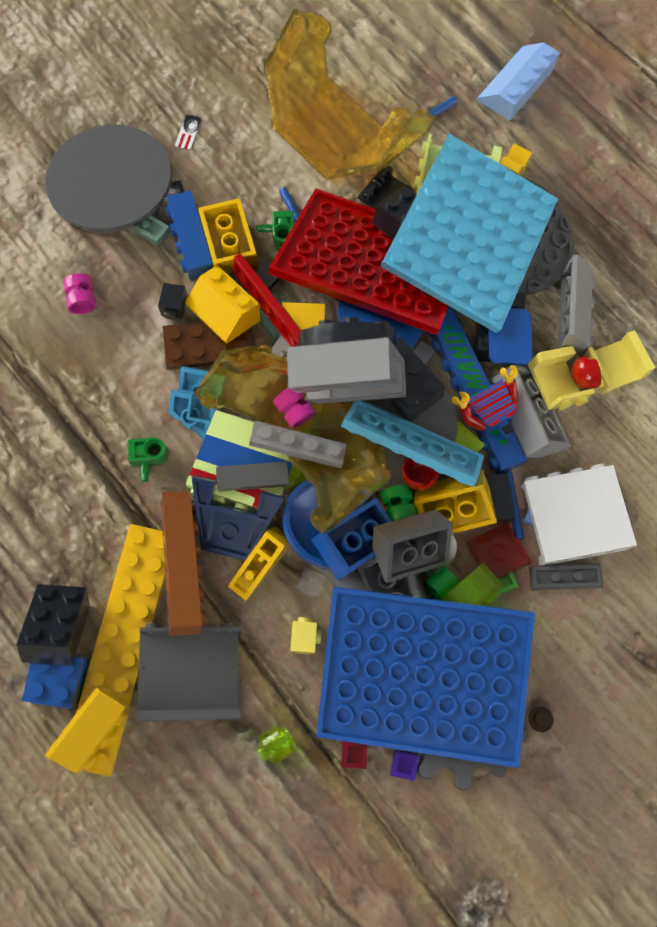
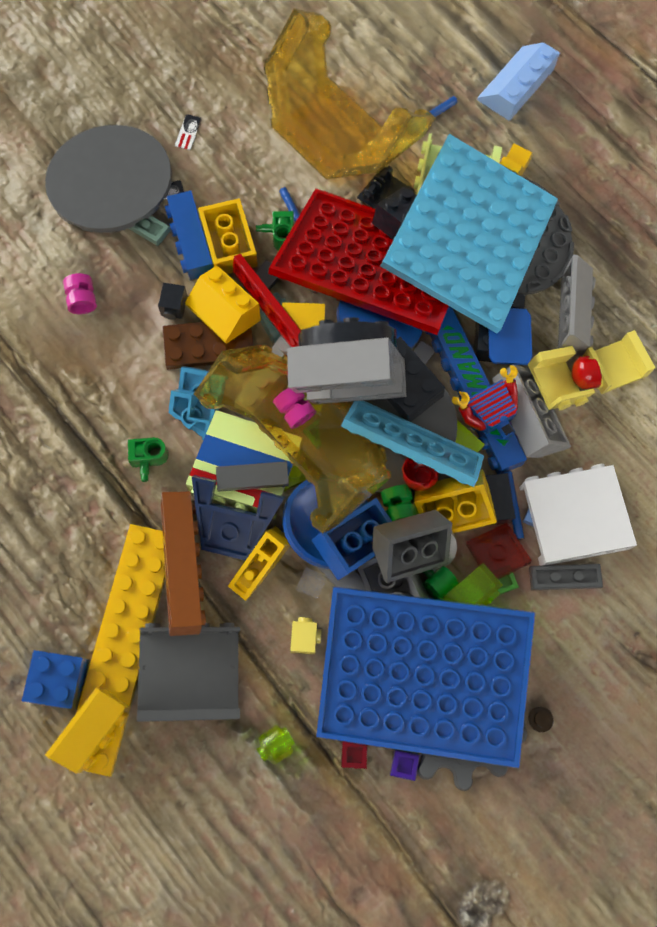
(53, 625): black brick -> none
(297, 444): light grey plate -> none

